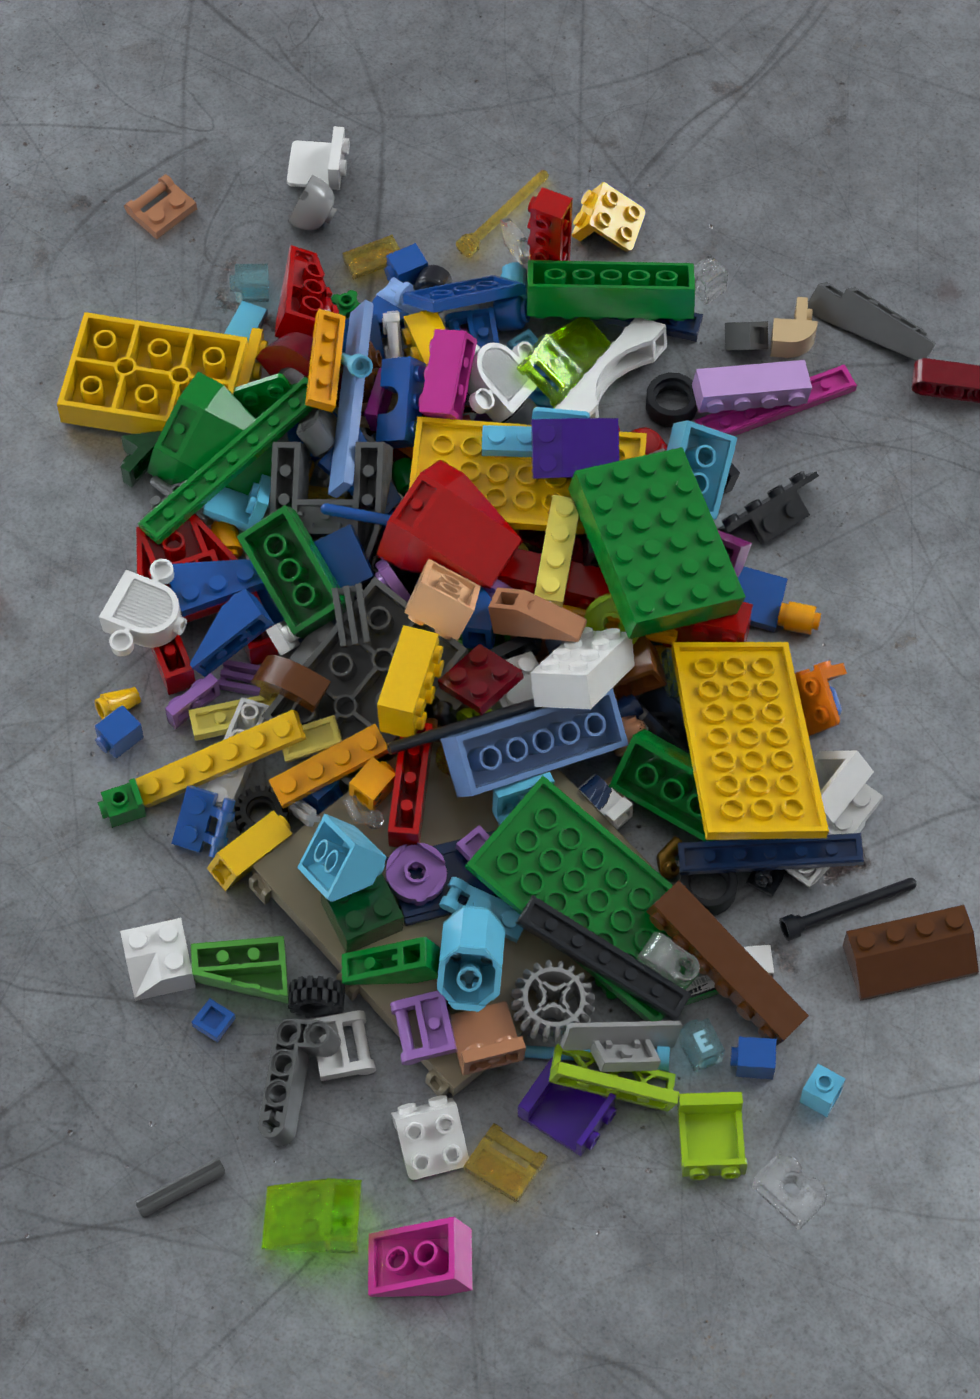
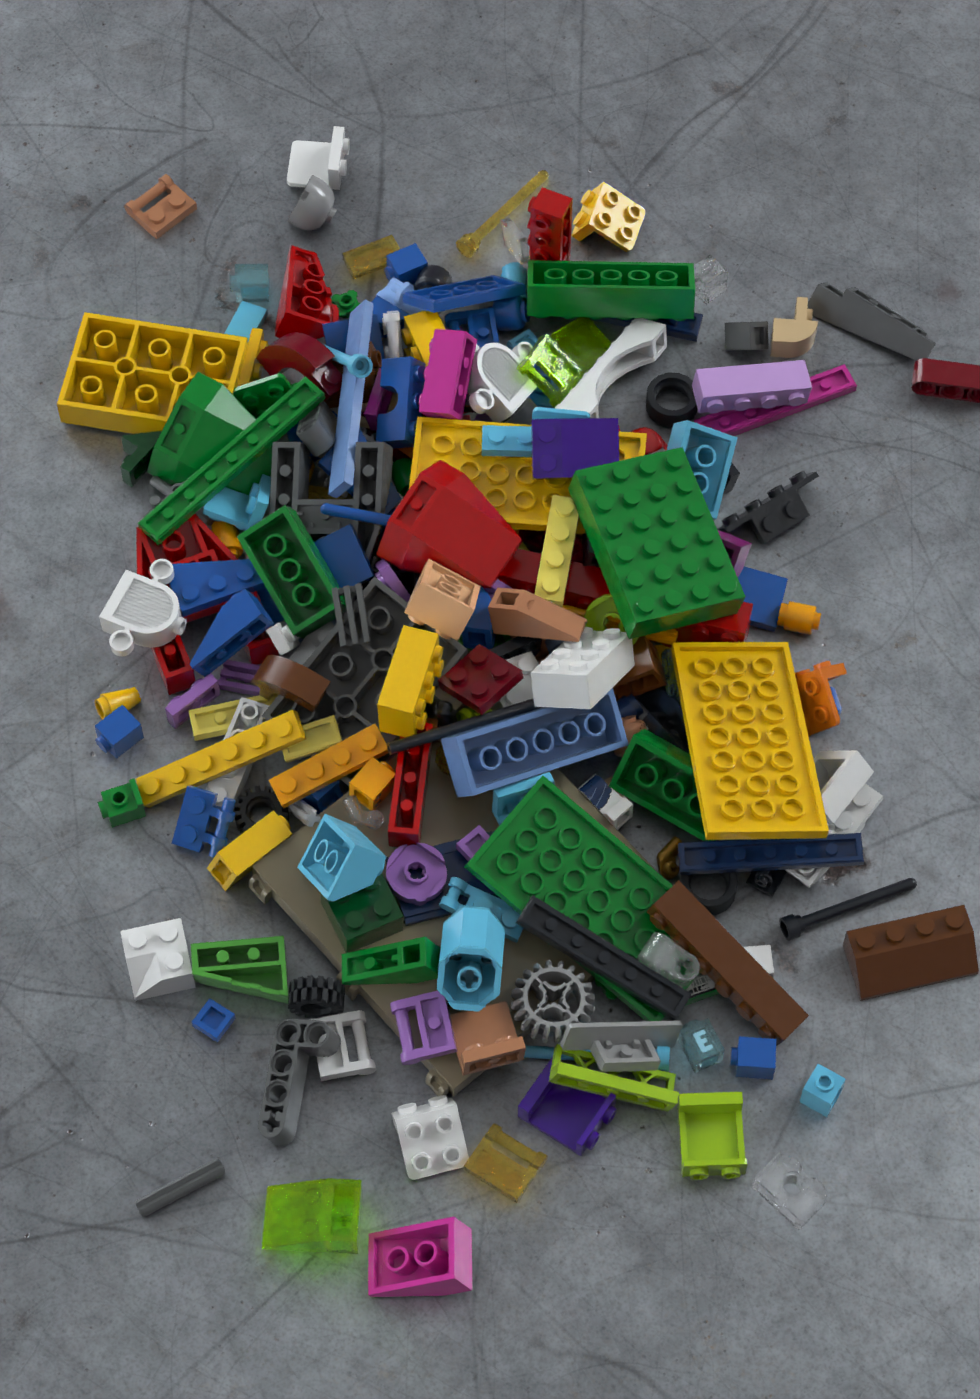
(325, 360): light orange plate -> none

